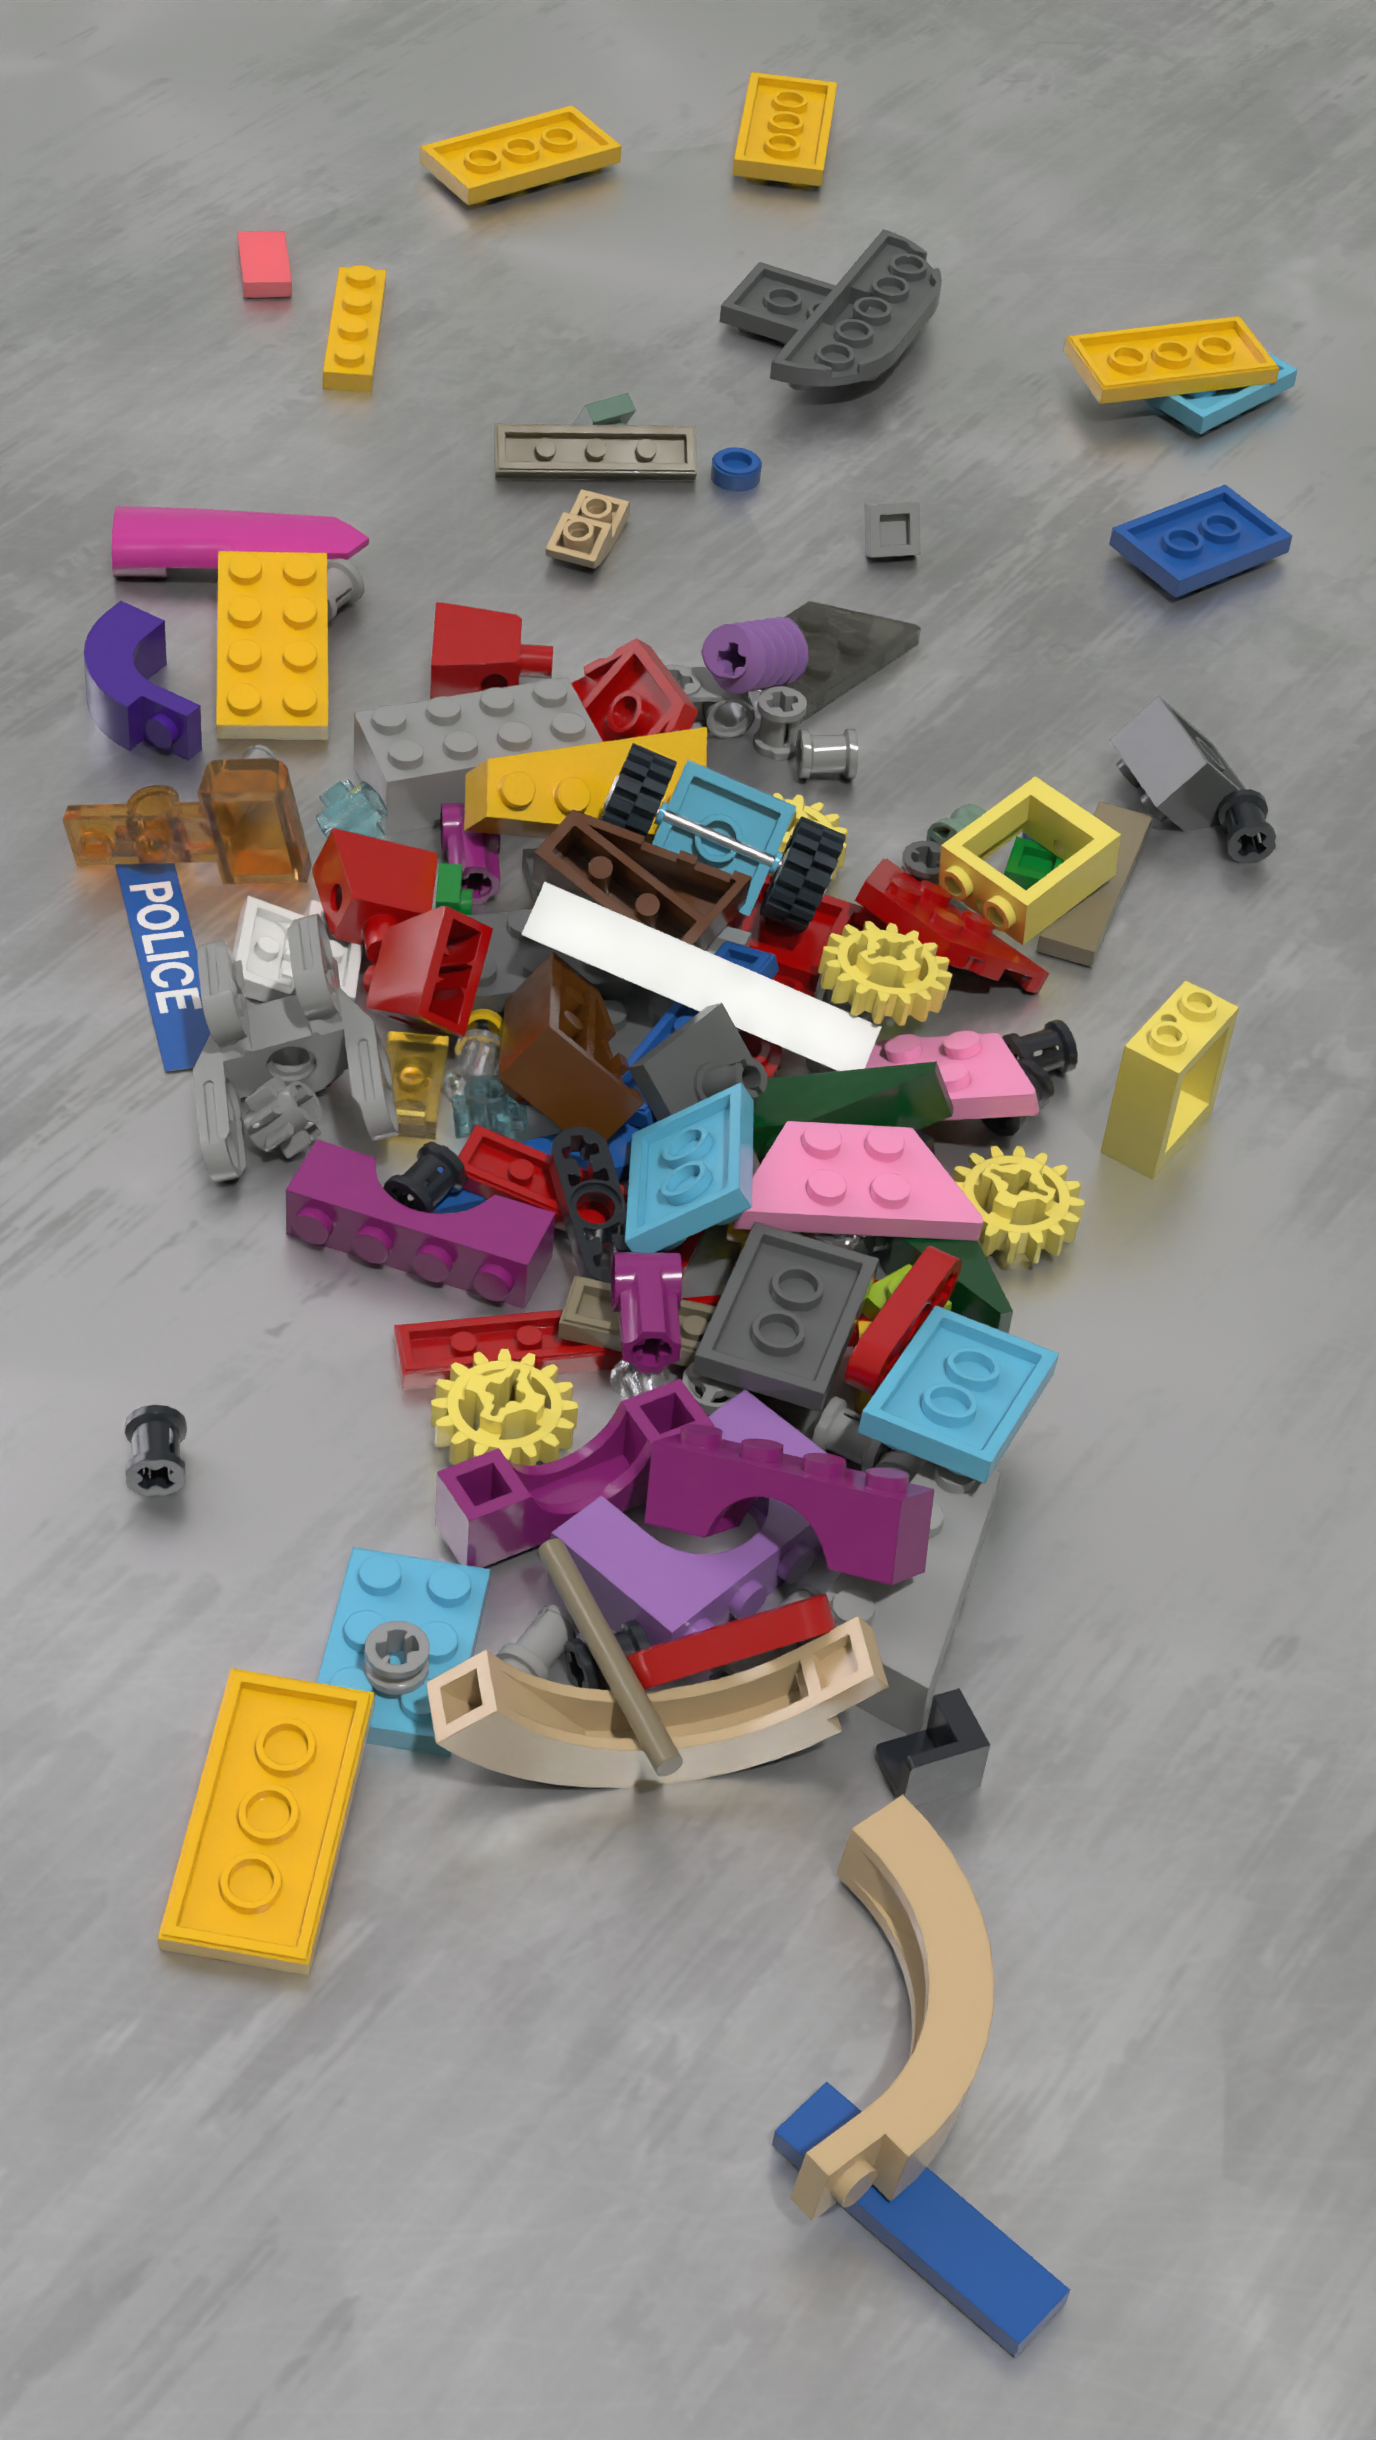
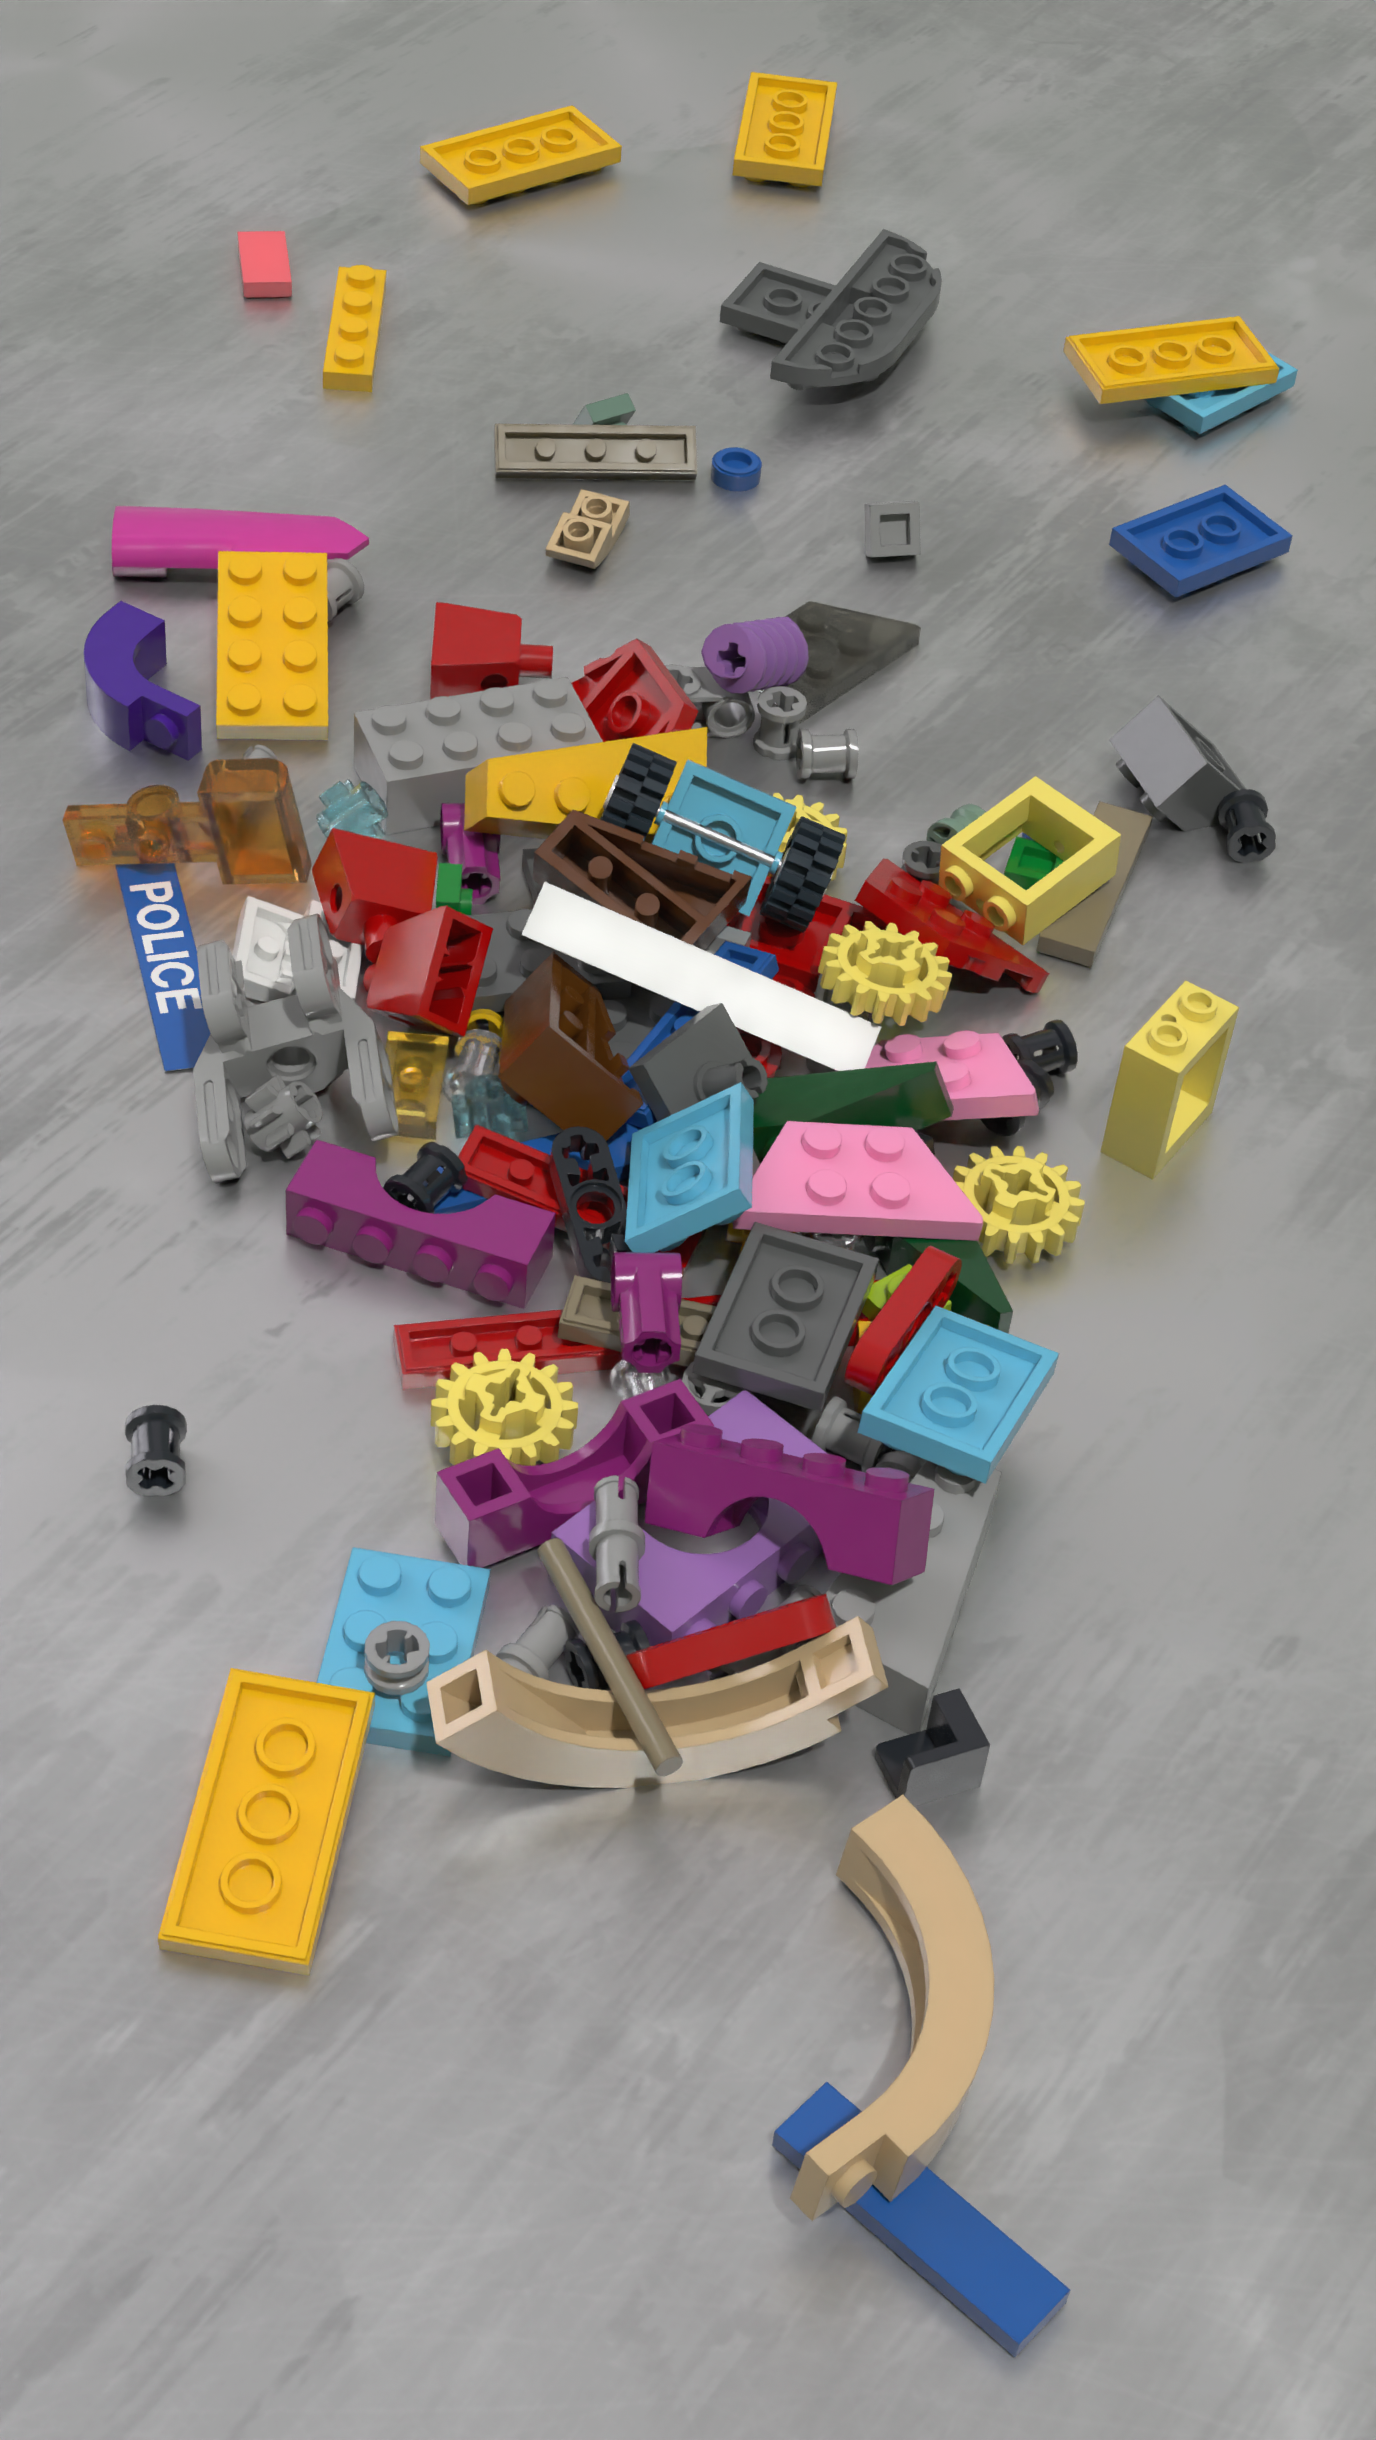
(617, 1544): none -> light grey pin

